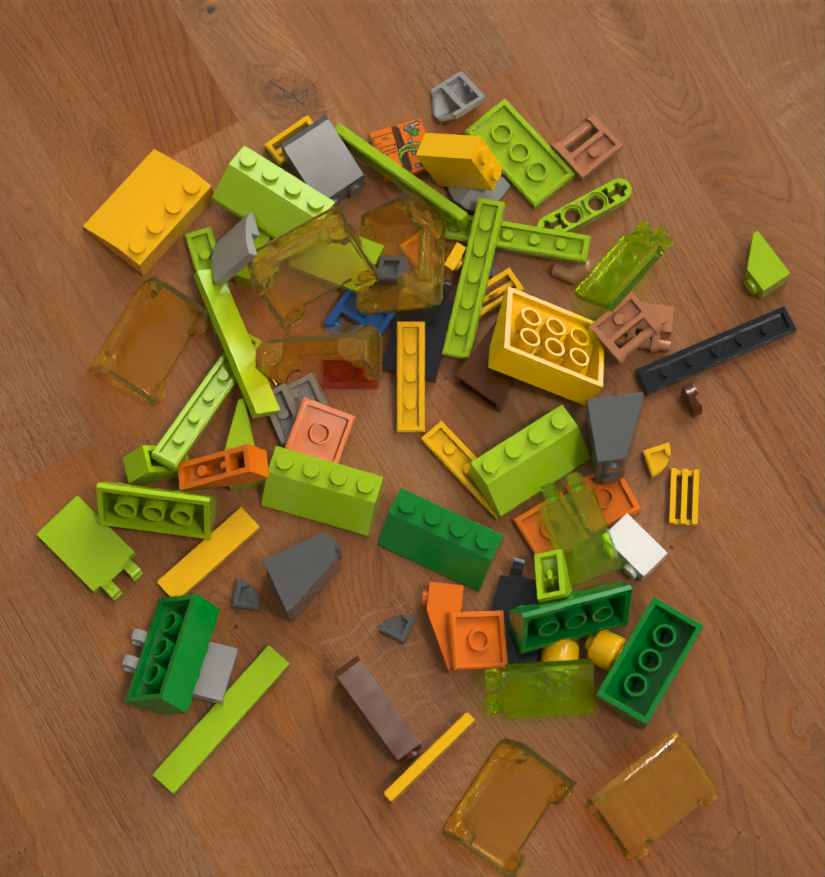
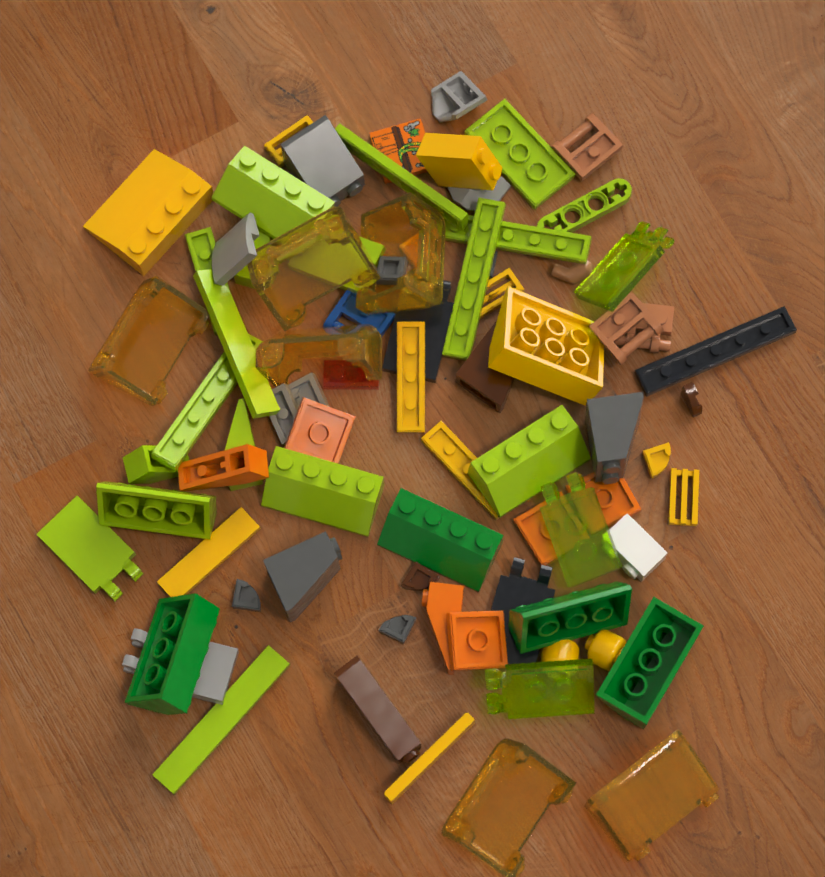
(419, 578): none -> reddish brown tile
(453, 258): yellow plate -> none
(551, 576): lime slope -> none
(763, 268): lime slope -> none

